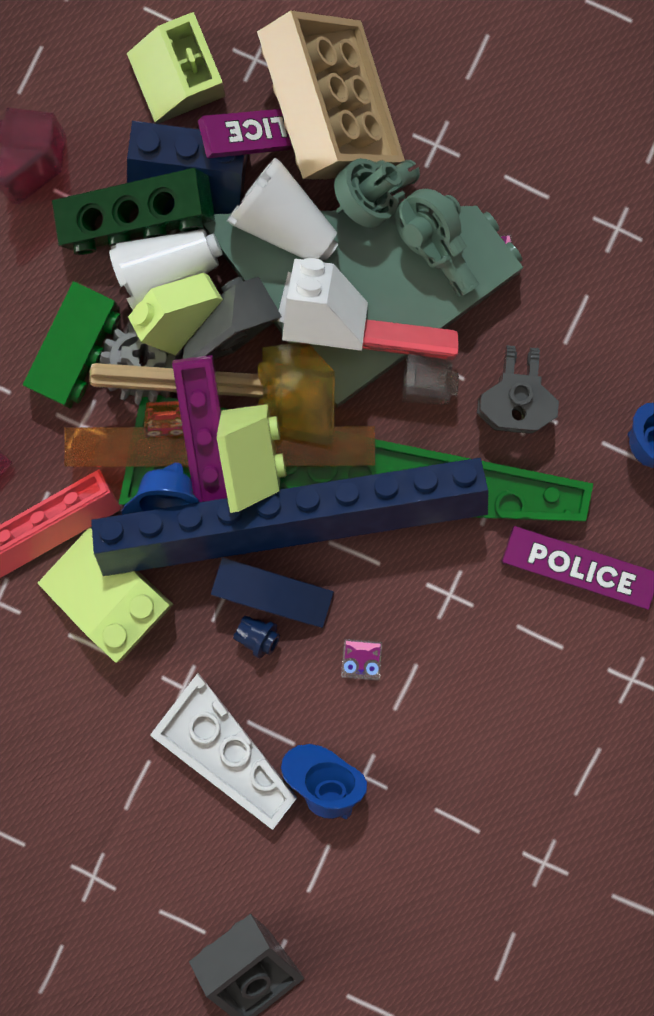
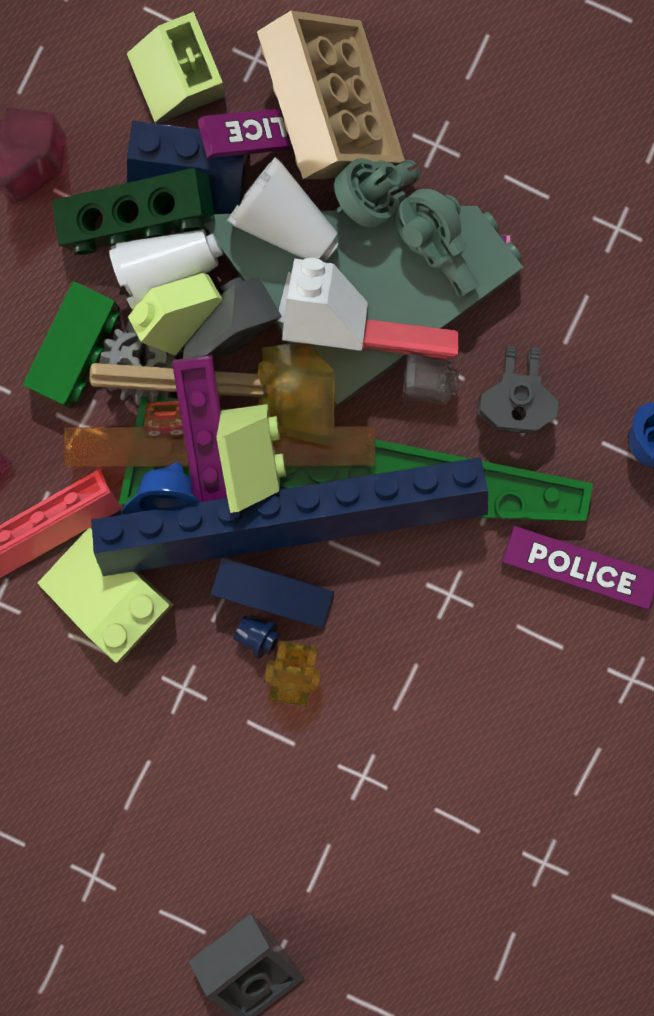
(219, 749): white wing -> none
(293, 673): none -> clear yellow brick
(324, 780): blue piece -> none
(361, 659): tile -> none

